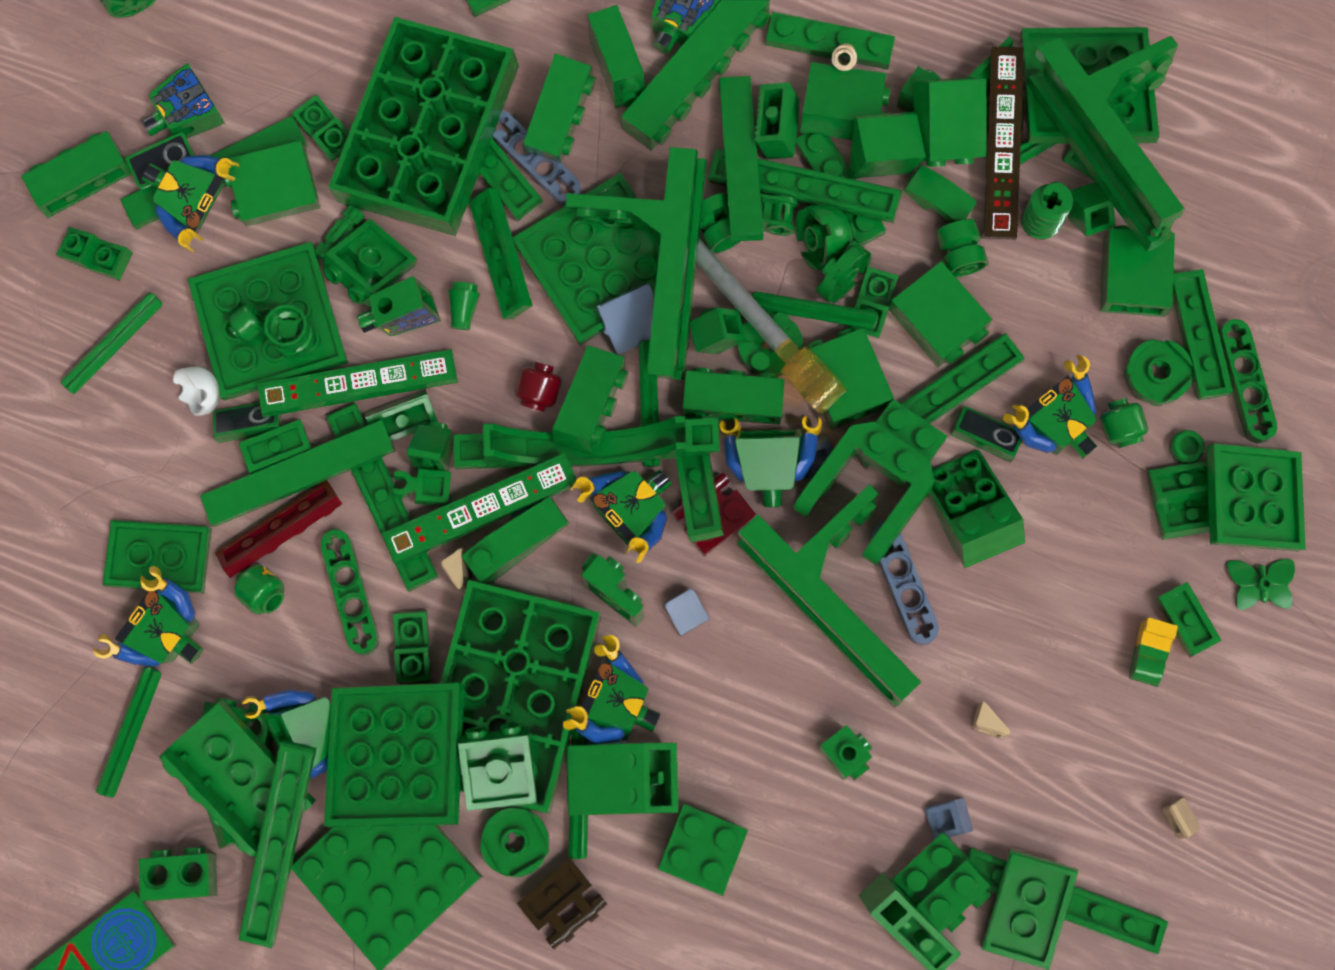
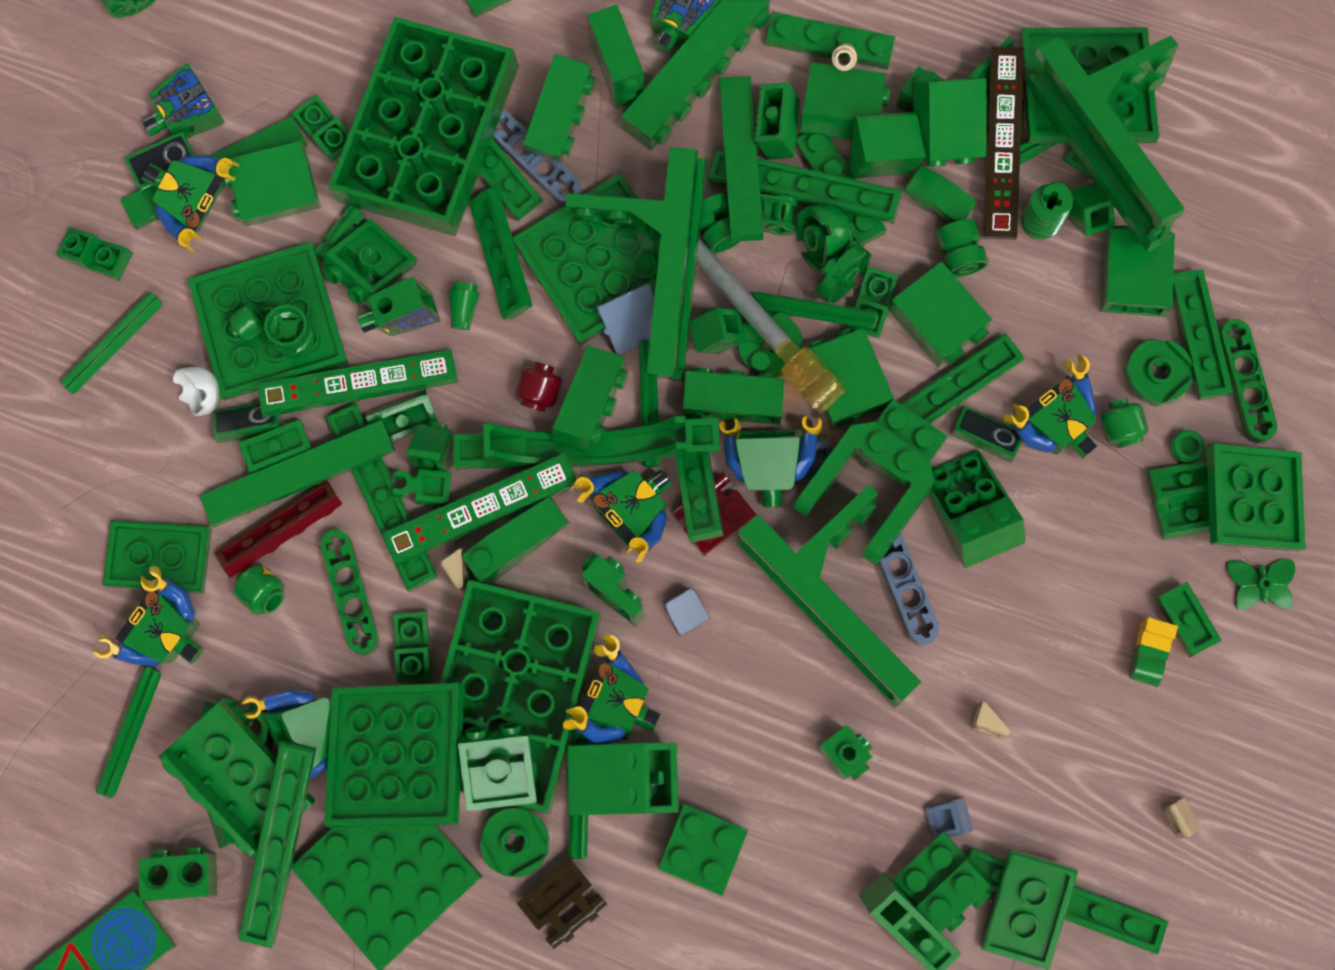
(76, 174): green brick -> none

